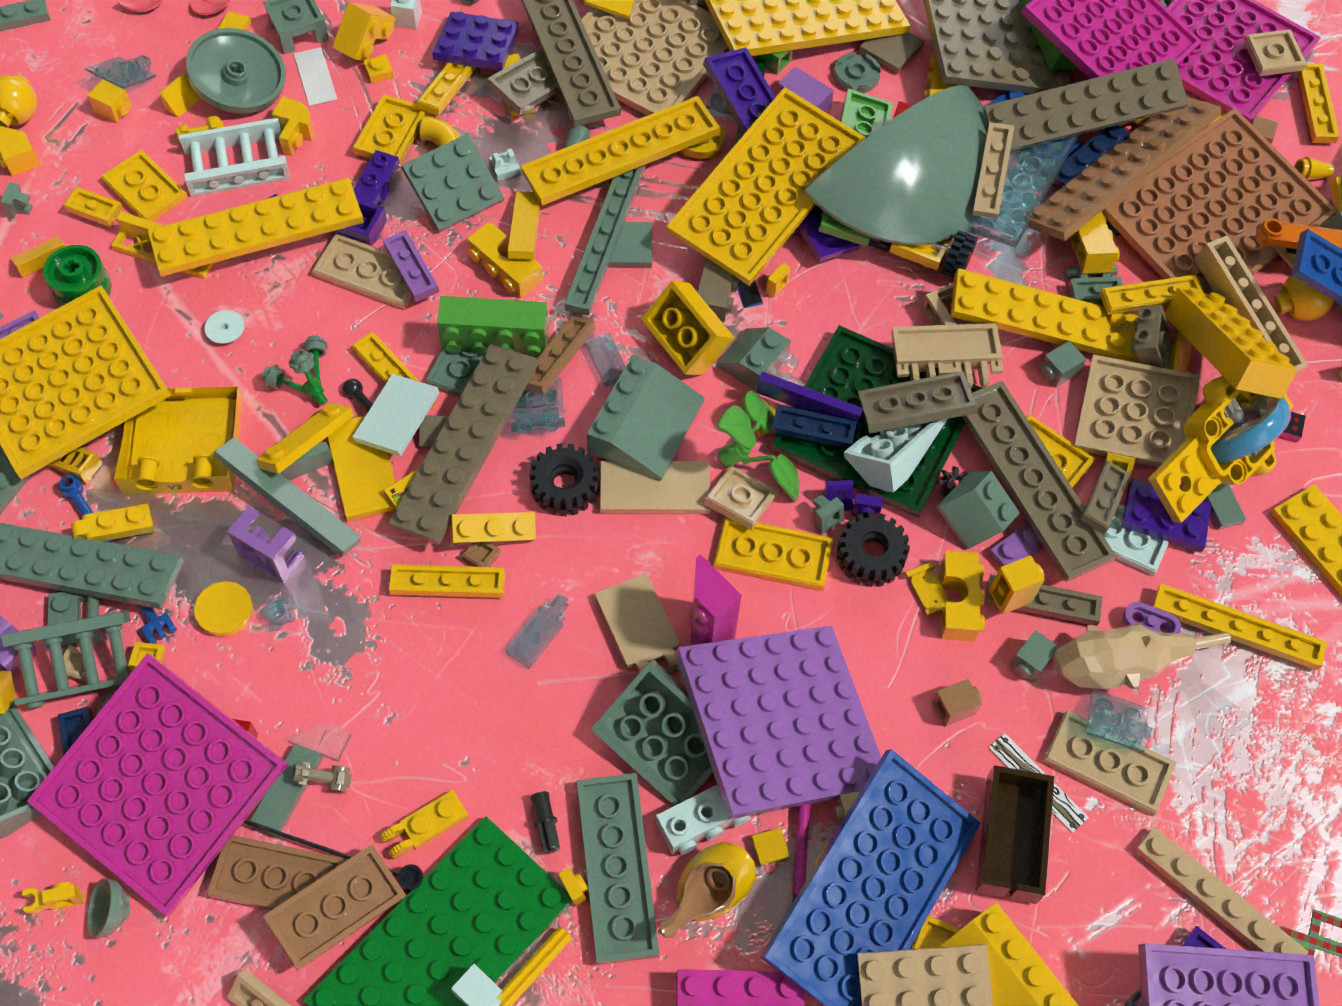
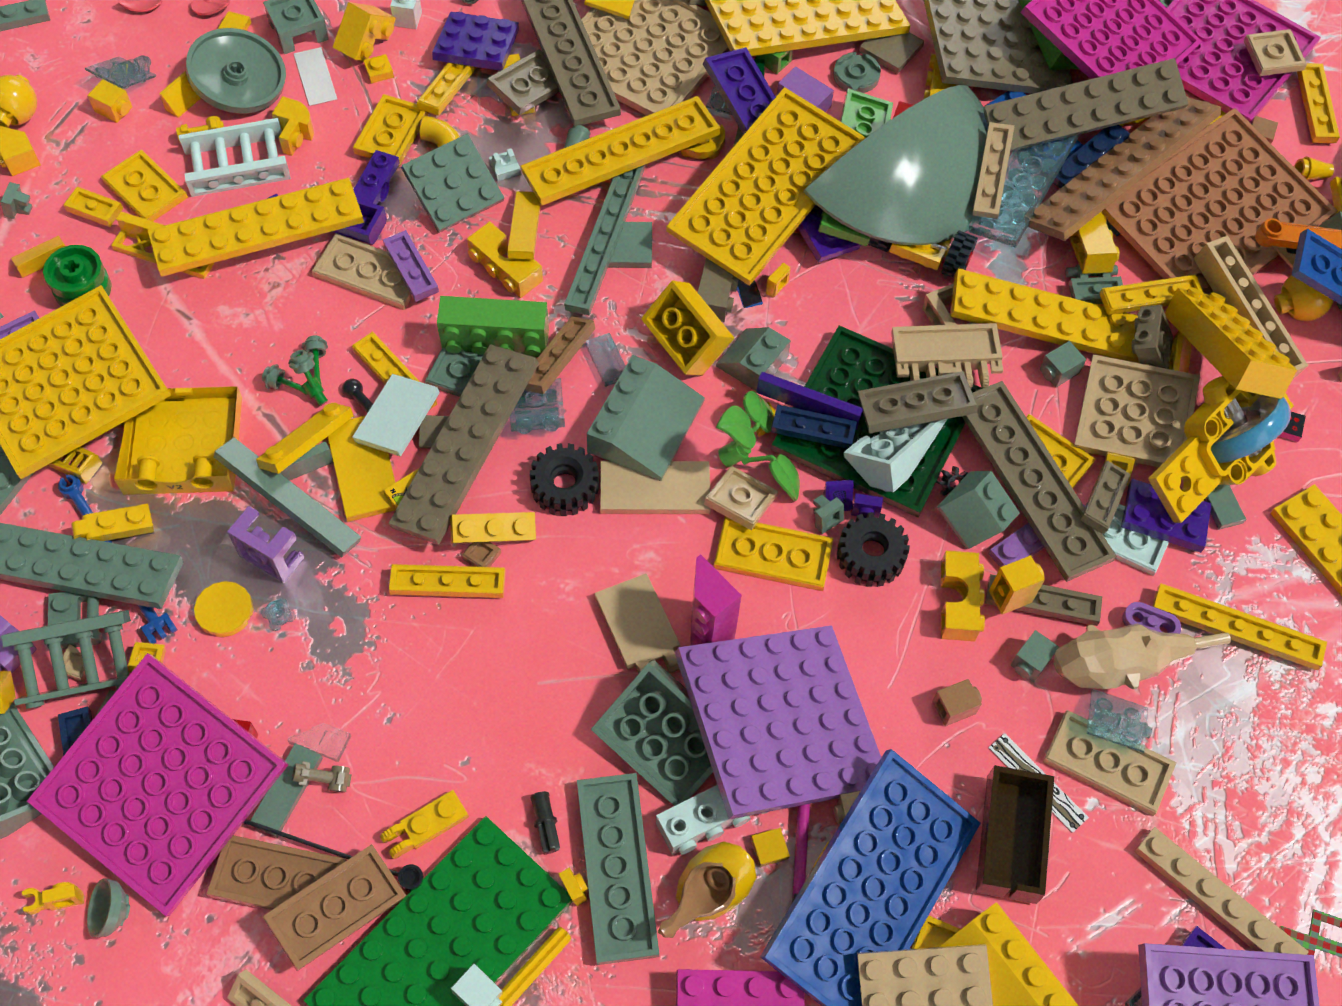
(224, 326): light aqua piece -> none
(538, 632): clear light blue hinge -> none
(928, 588): yellow piece -> none

